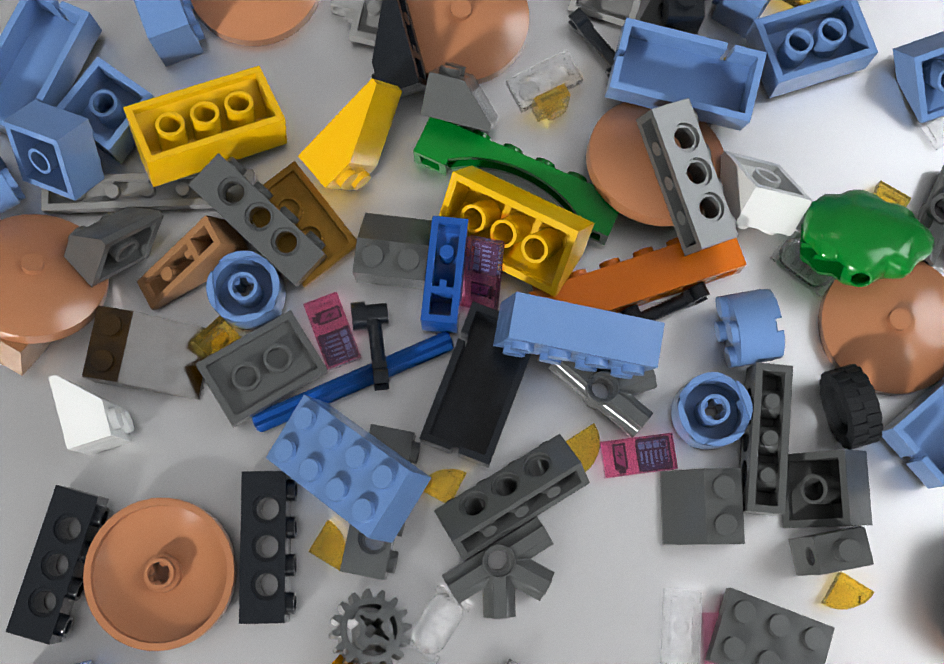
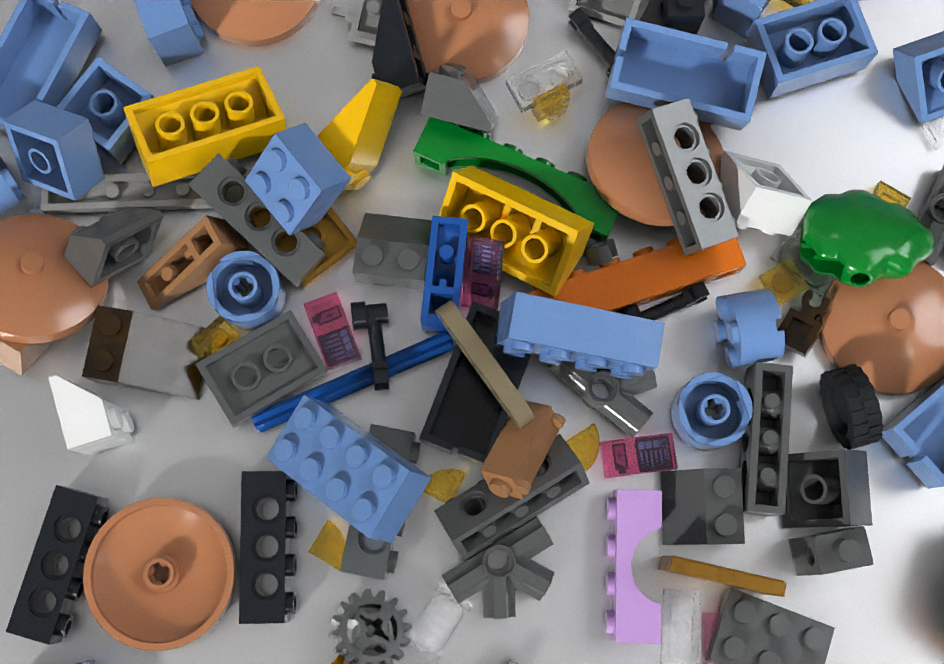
(297, 178): none -> medium blue brick
(485, 364): none -> dark tan beam
(521, 452): none -> medium nougat brick
(600, 252): none -> dark grey piece
(632, 615): none -> lavender arch
(722, 575): none -> pearl gold tile
(784, 281): none -> clear yellow plate
(801, 327): none -> dark brown plate
(846, 593): clear yellow tile -> none

